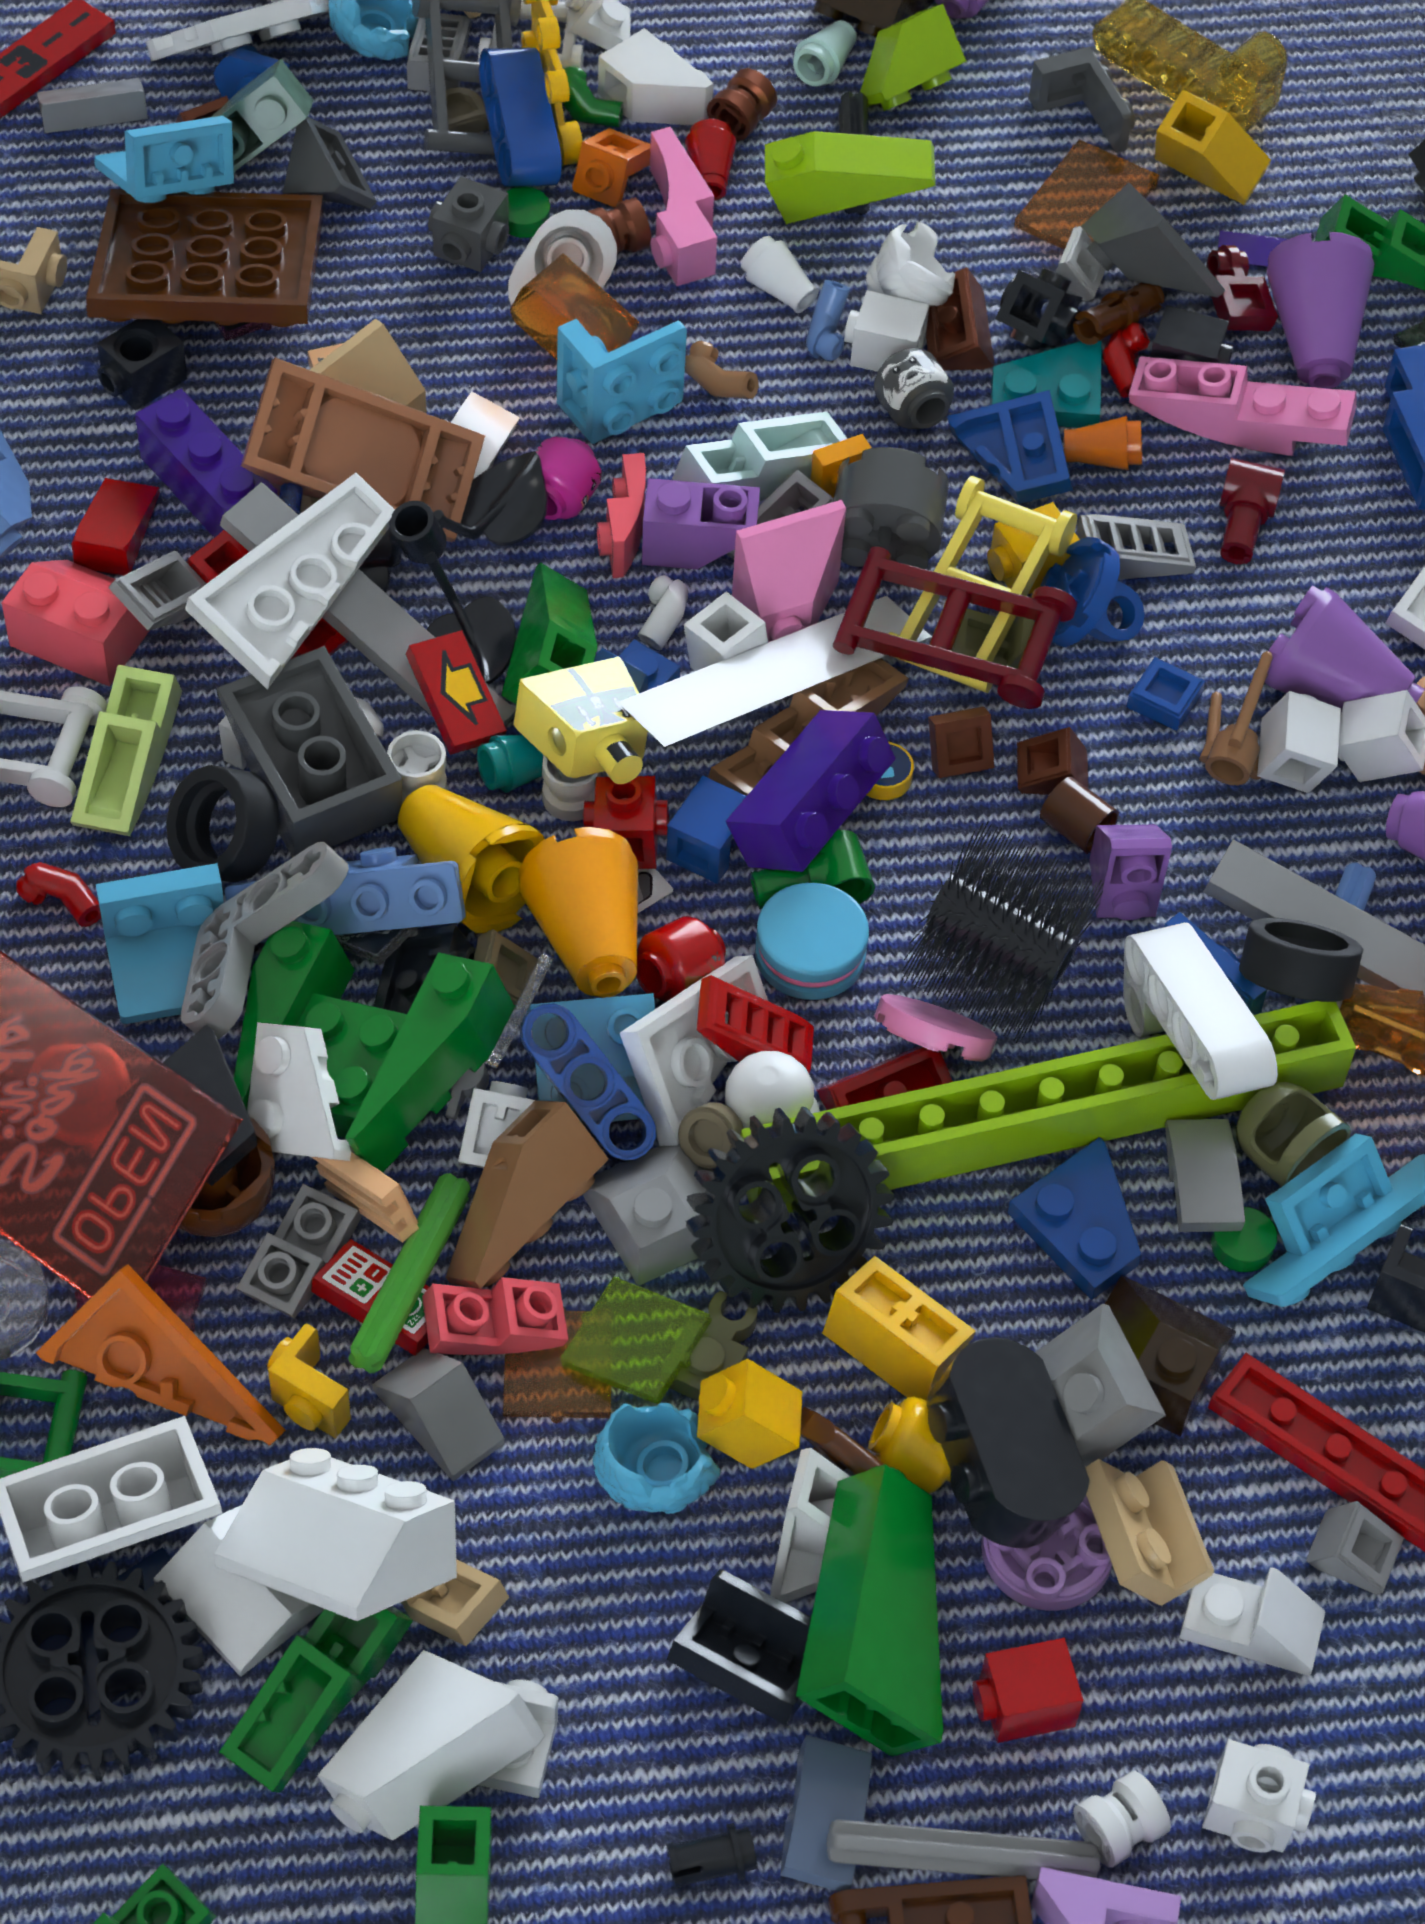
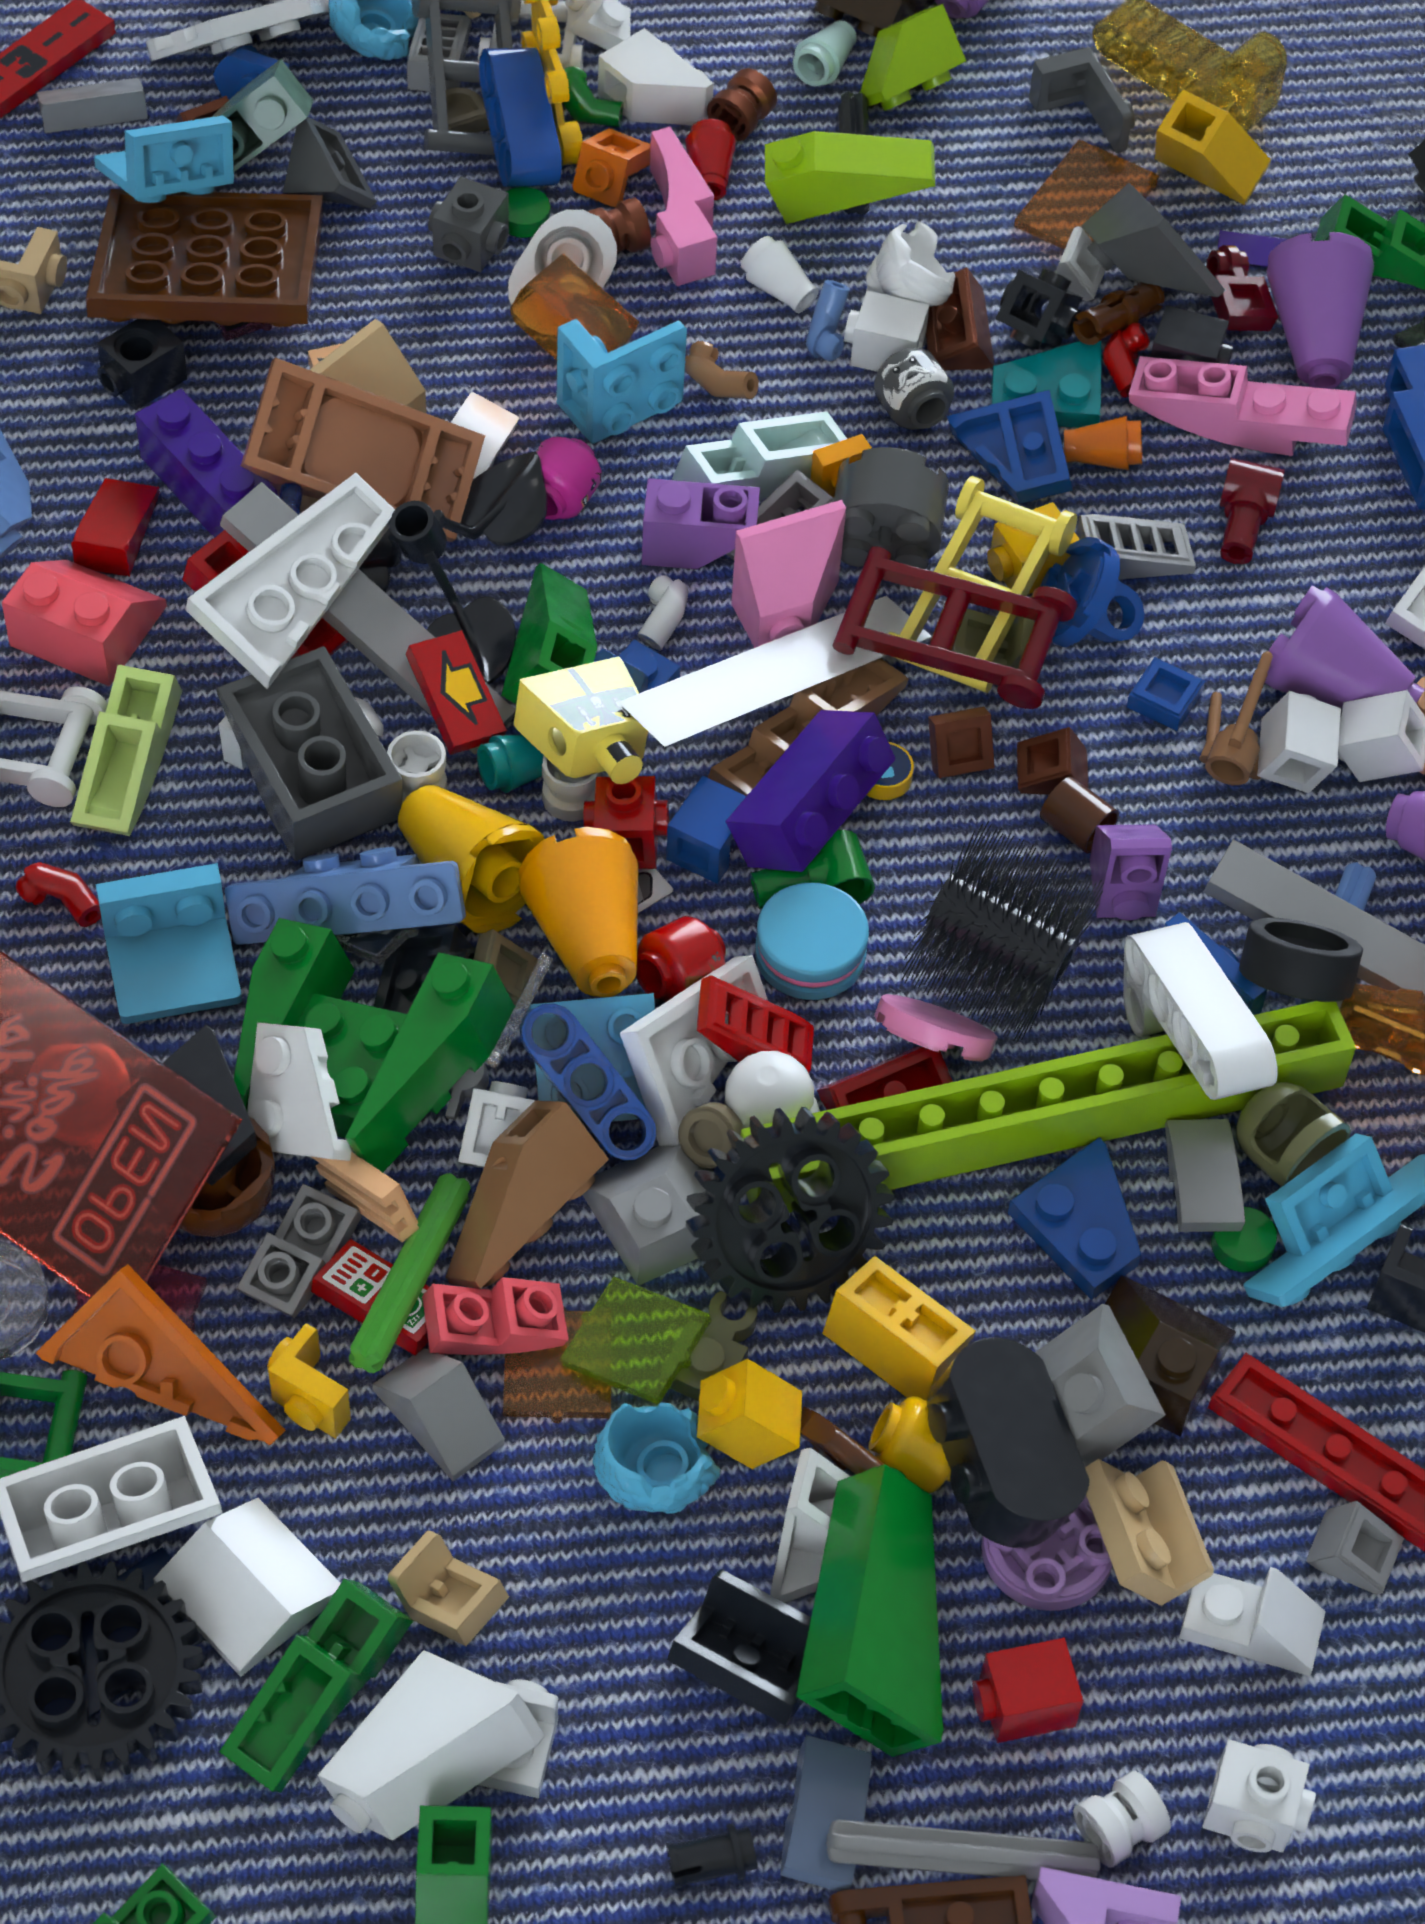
(158, 590): light grey slope -> none
(229, 935): light grey beam -> none
(254, 829): black tyre -> none
(341, 1535): white slope -> none
(623, 527): coral slope -> none
(722, 632): white brick -> none

